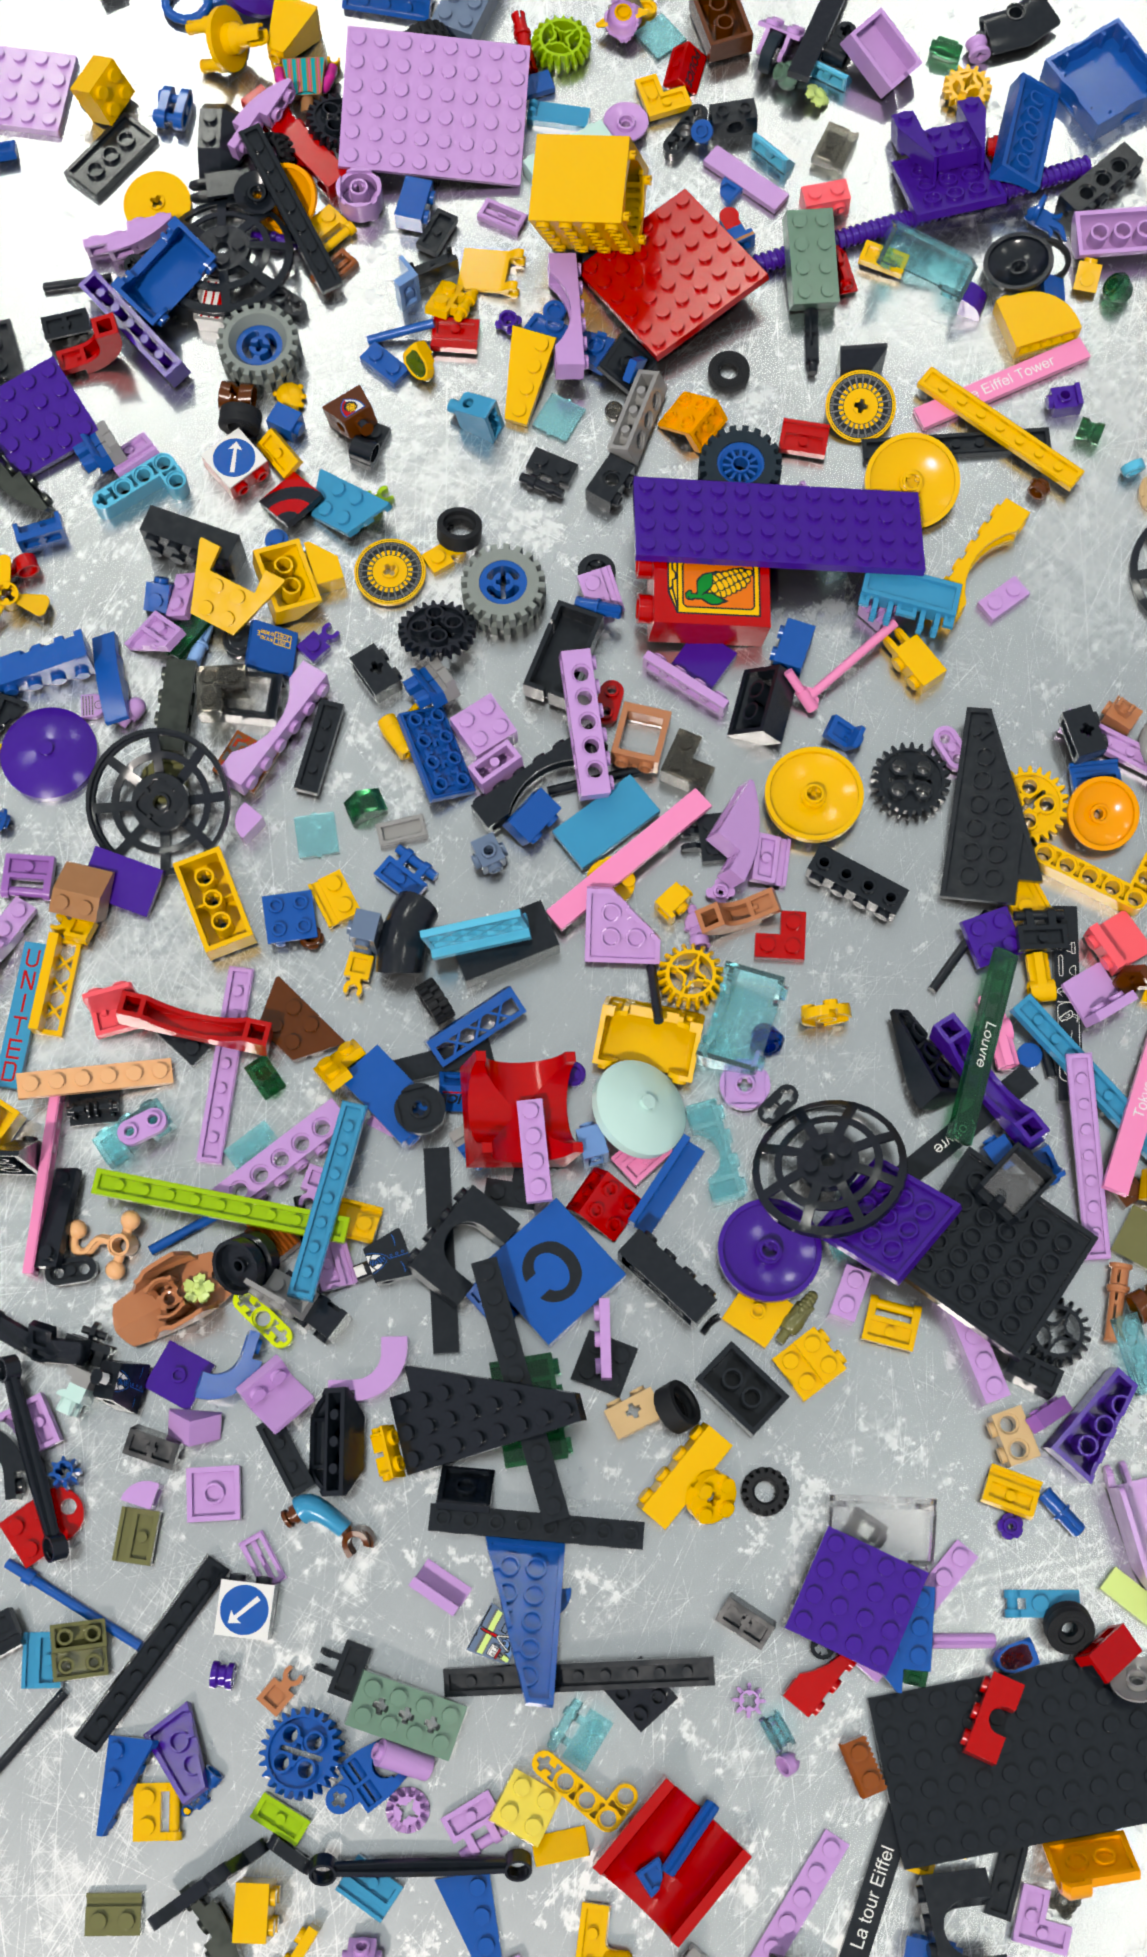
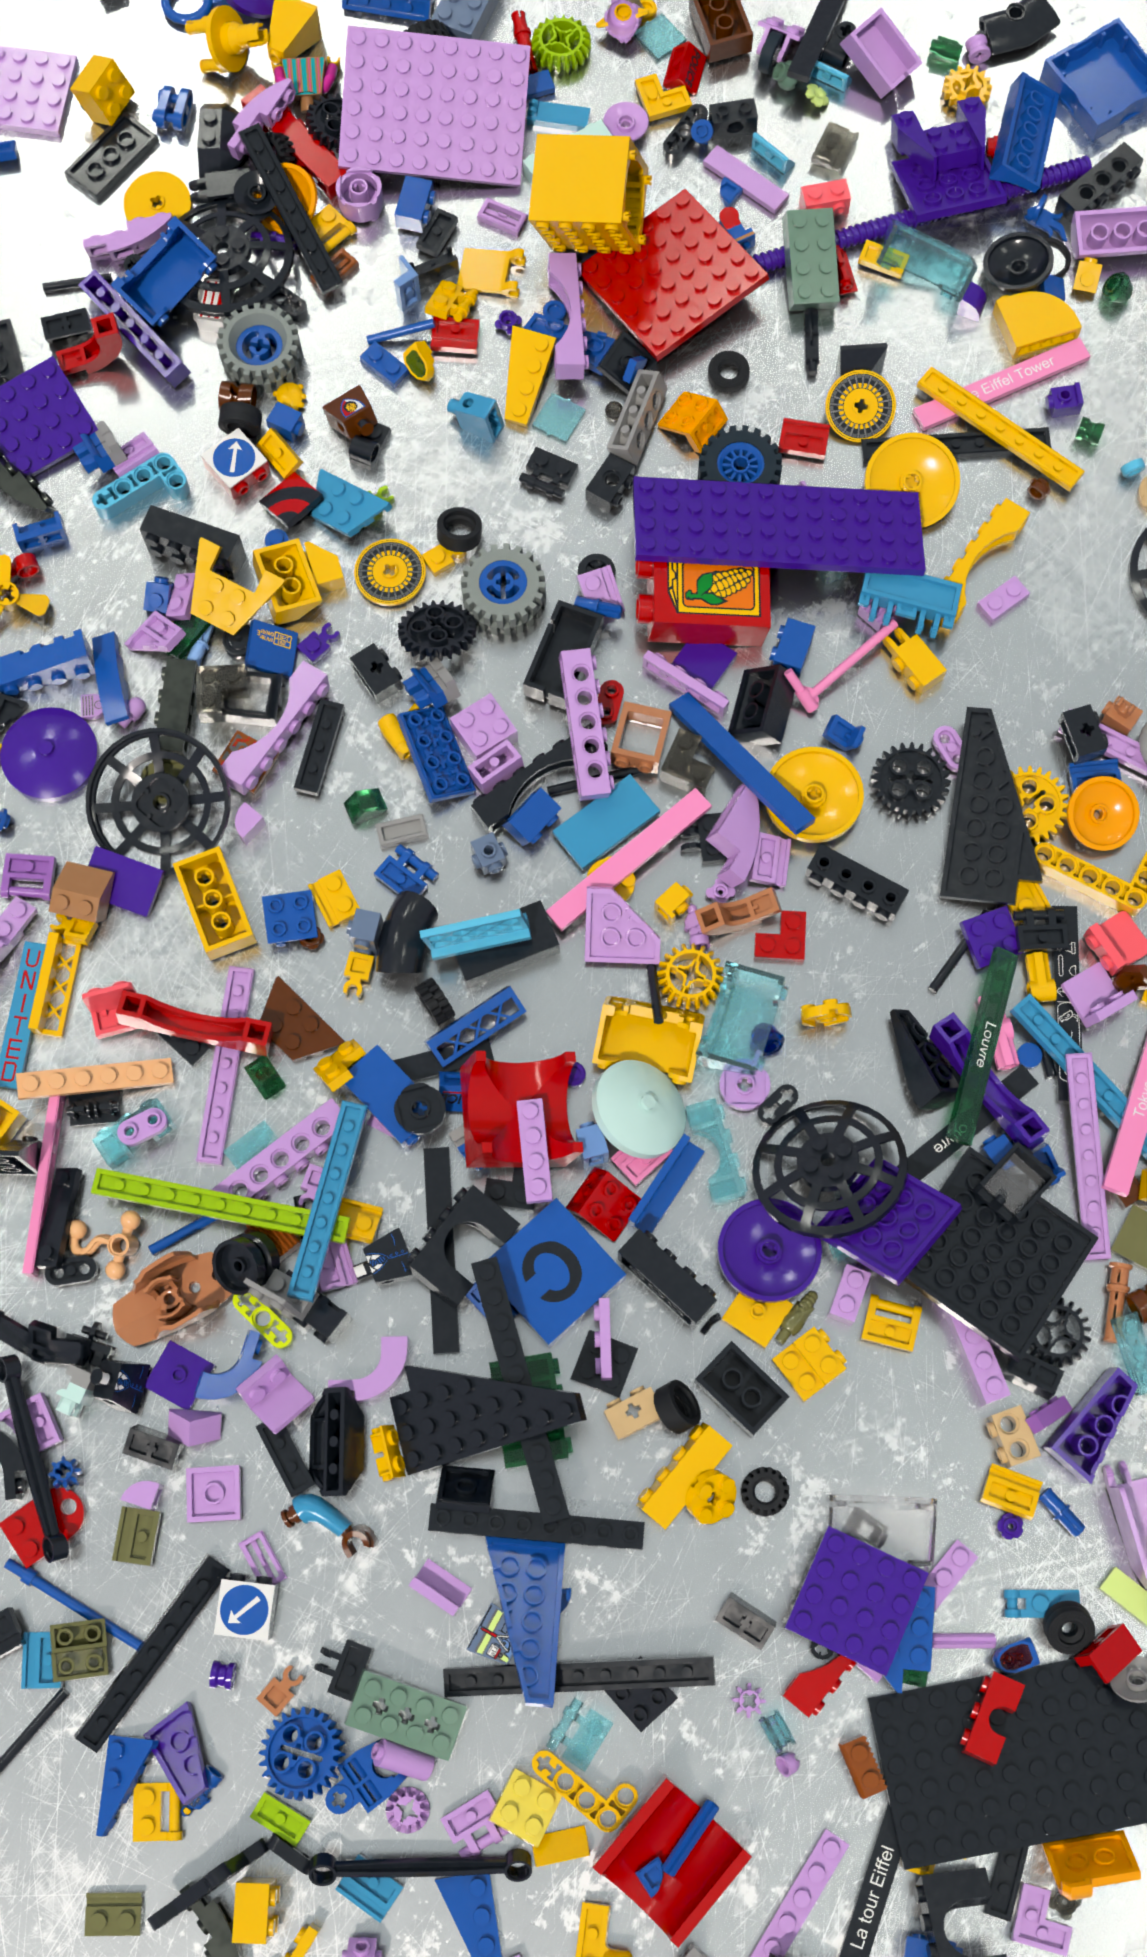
(198, 1289): yellowish green plant -> none
(316, 835): clear light blue piece -> none
(742, 763): none -> blue tile

